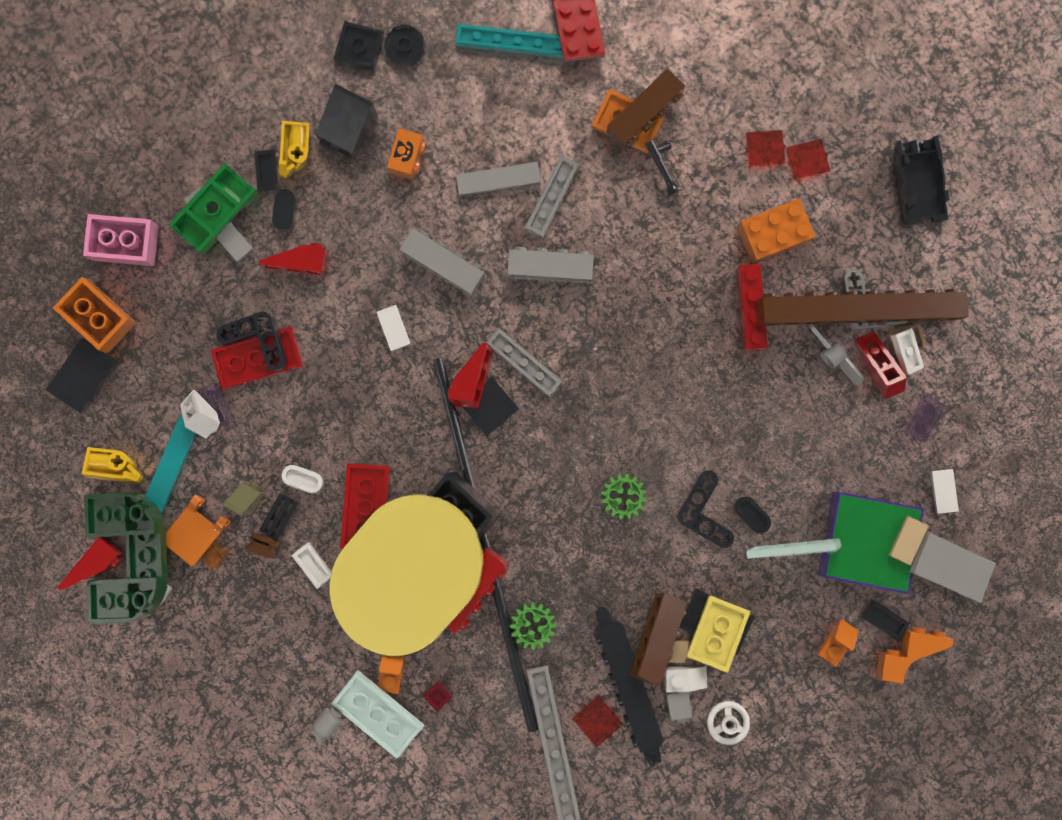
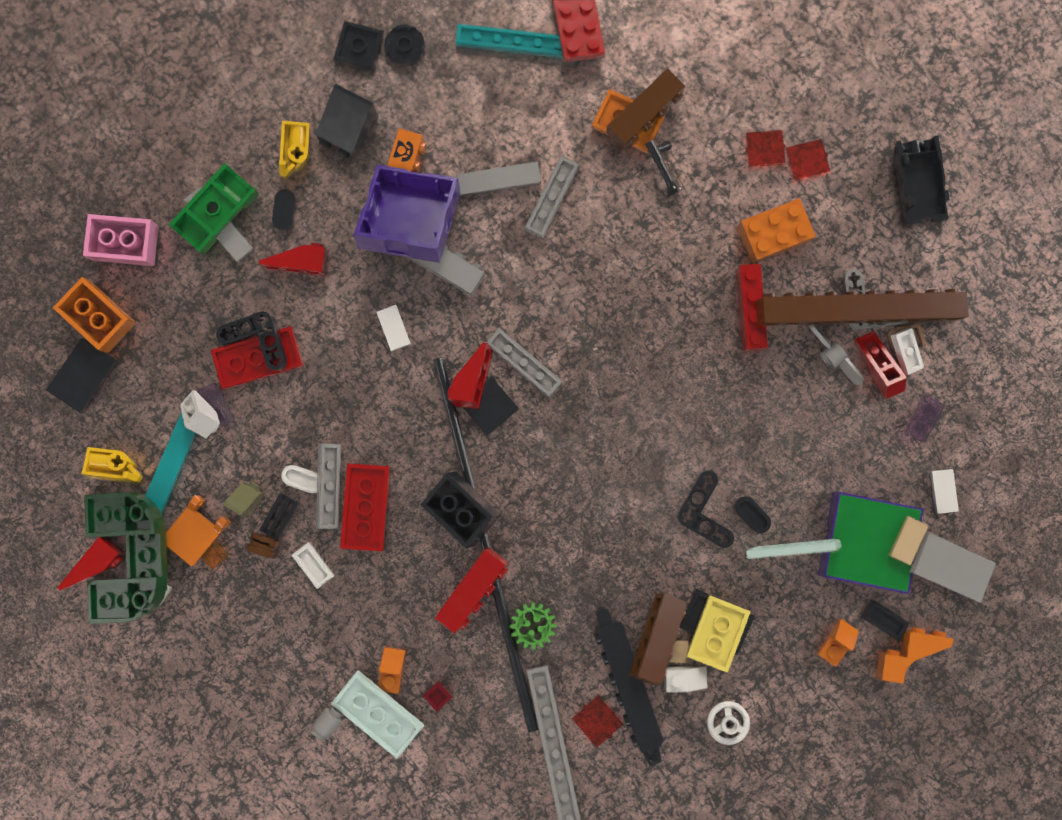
(266, 171): black tile -> none
(328, 486): none -> light grey tile
(406, 575): light yellow tile -> none
(407, 213): none -> dark purple tile
(550, 265): light grey brick -> none
(631, 507): bright green gear -> none
(678, 706): light grey brick -> none

